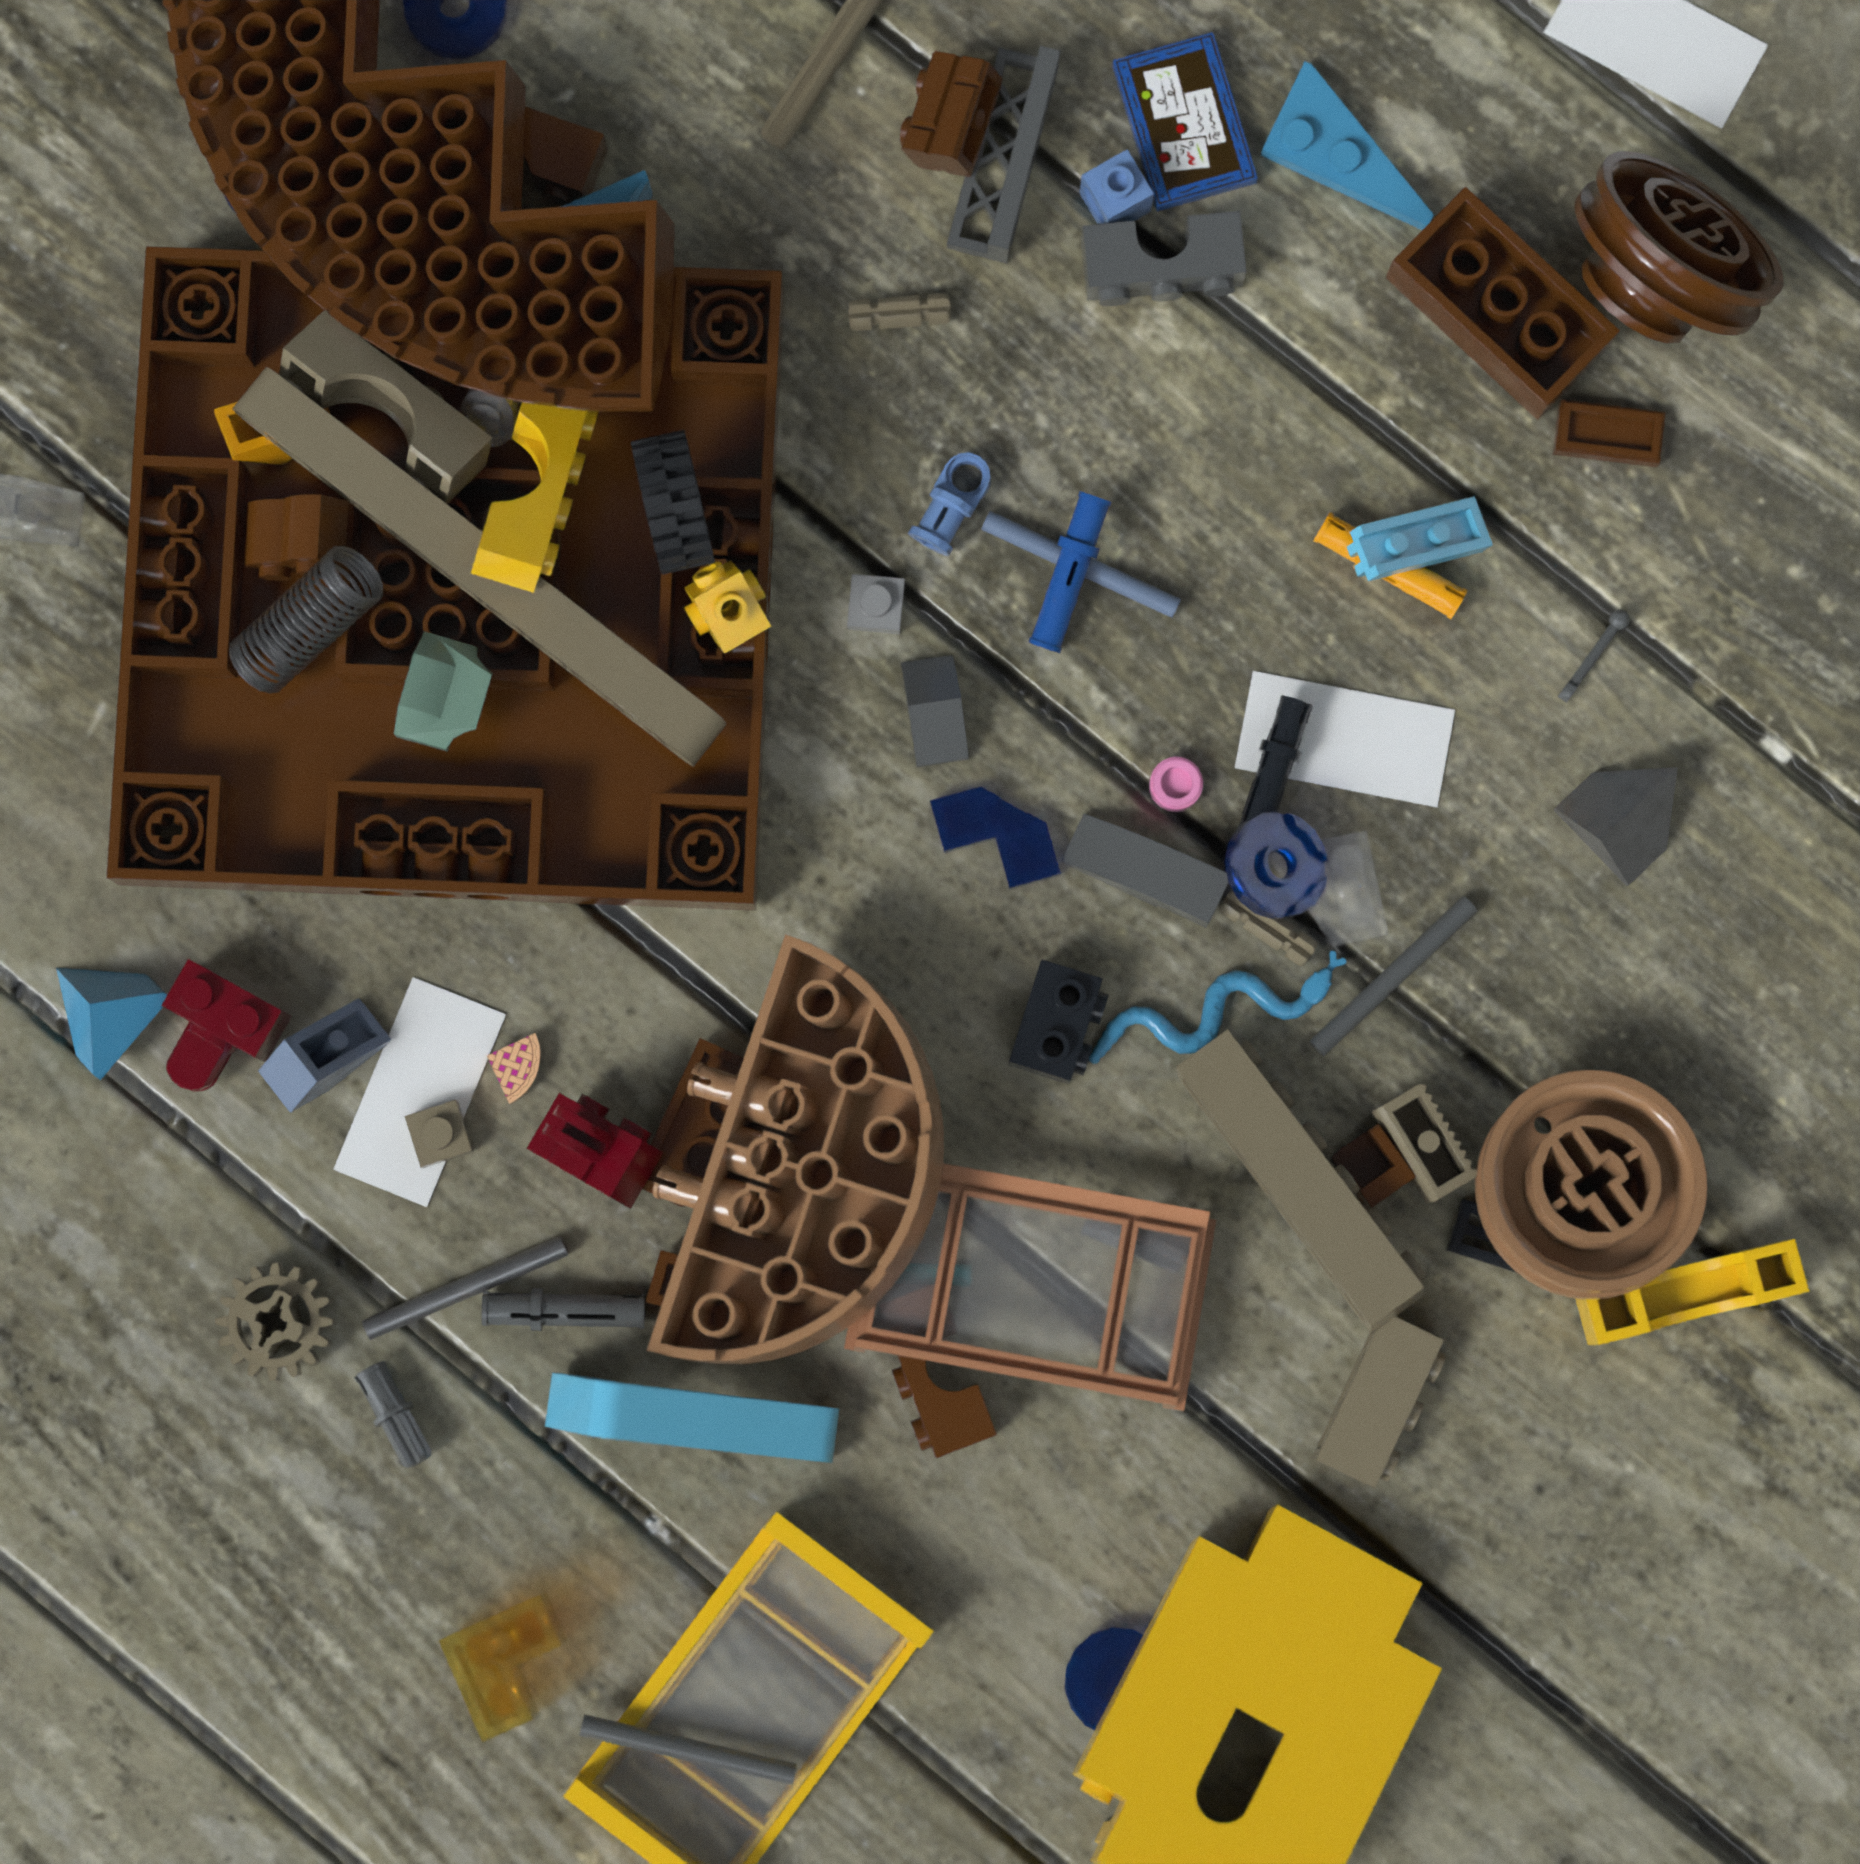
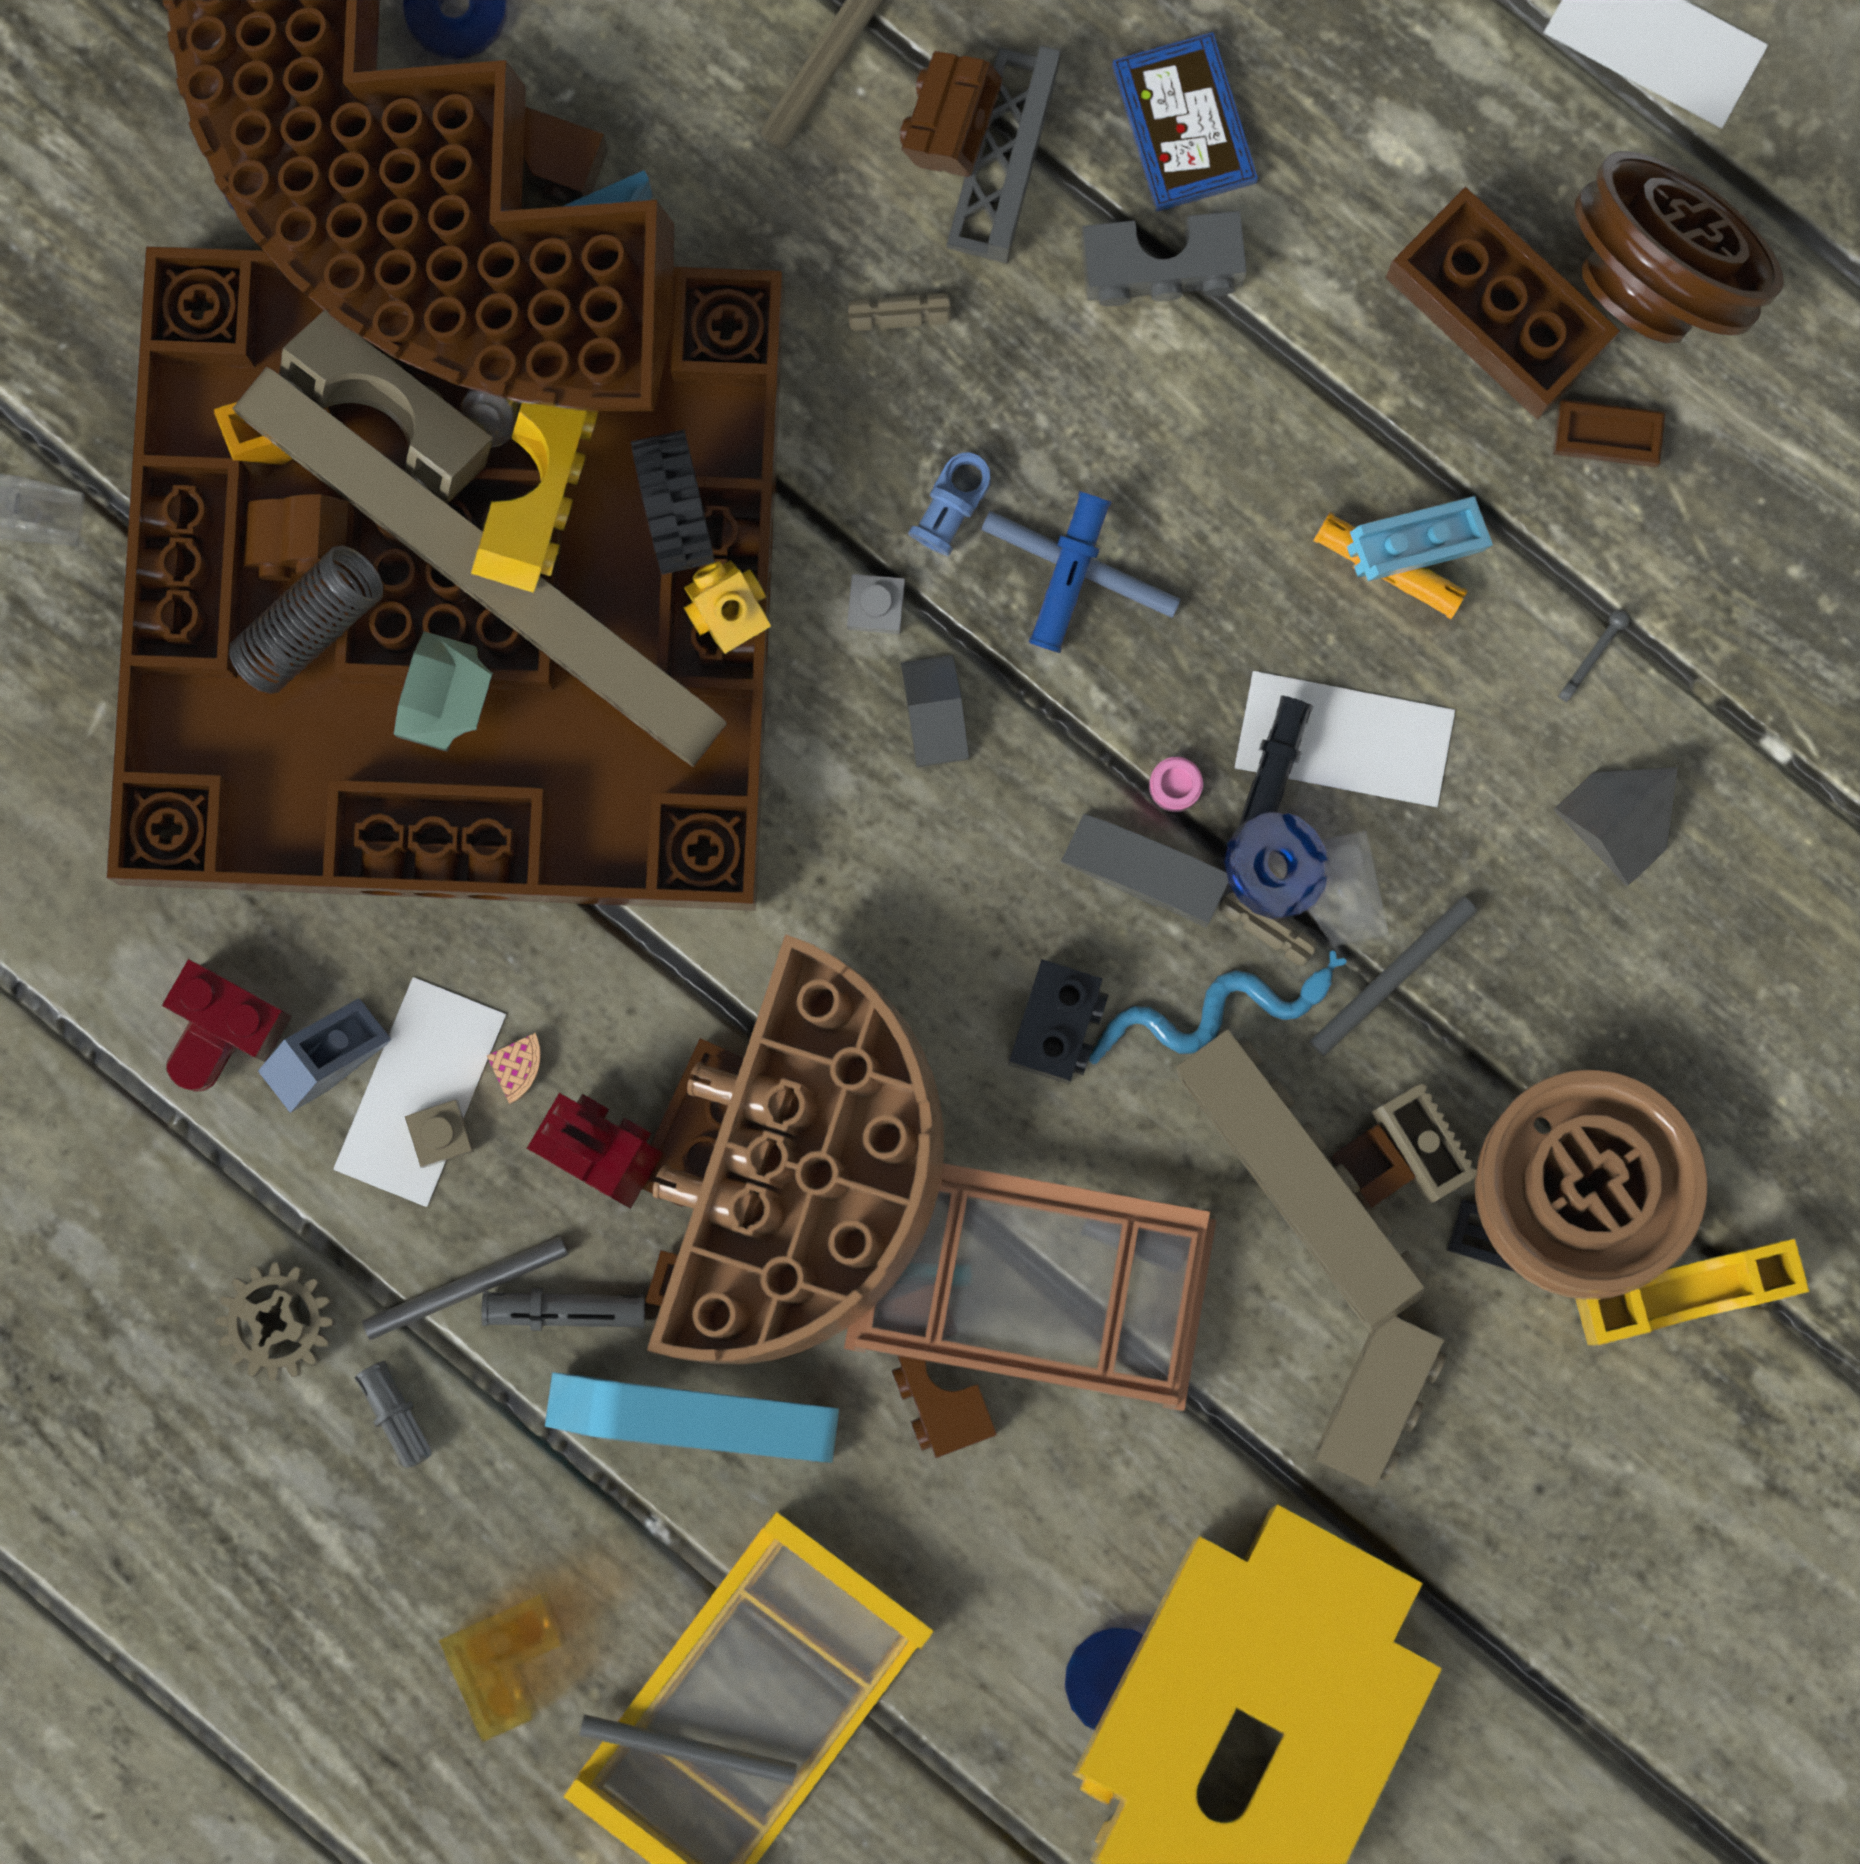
(107, 1012): dark azure slope -> none
(983, 816): clear blue tile -> none
(1116, 190): medium blue brick -> none
(1329, 145): dark azure wing -> none

